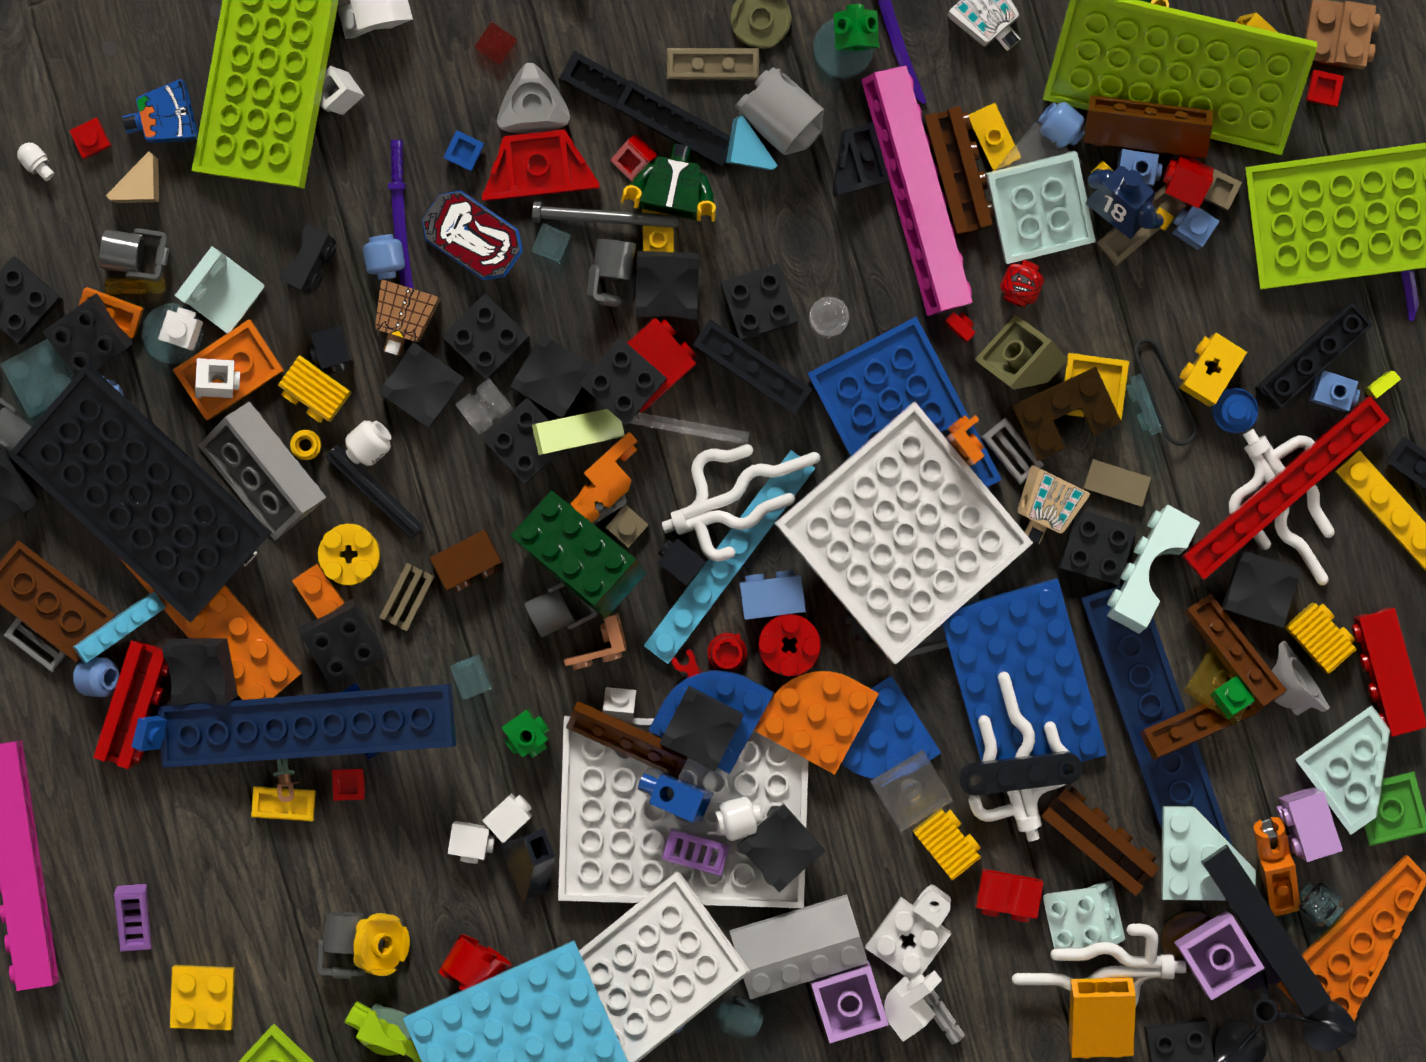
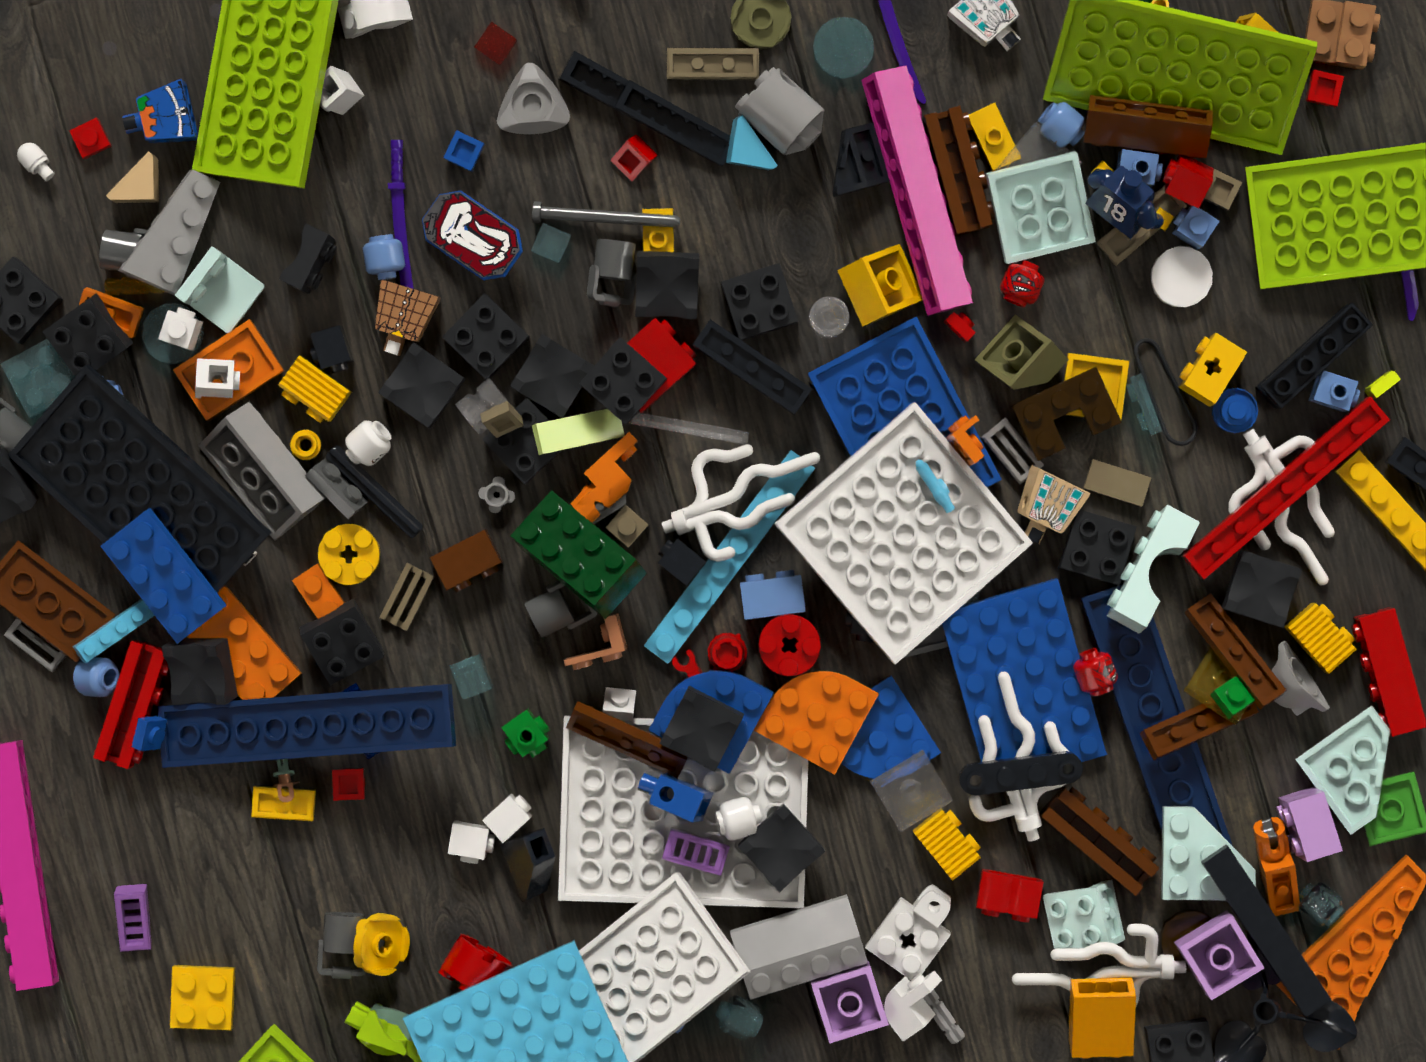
(163, 575): none -> blue plate
(169, 243): none -> light grey wing
(336, 488): none -> dark grey plate
(497, 485): none -> light grey plate
(501, 419): none -> dark tan plate
(538, 166): red wing -> none
(673, 187): dark green torso -> none
(856, 29): green brick -> none
(880, 284): none -> yellow slope
(936, 486): none -> medium azure piece
(1095, 672): none -> red head
(1181, 276): none -> white tile

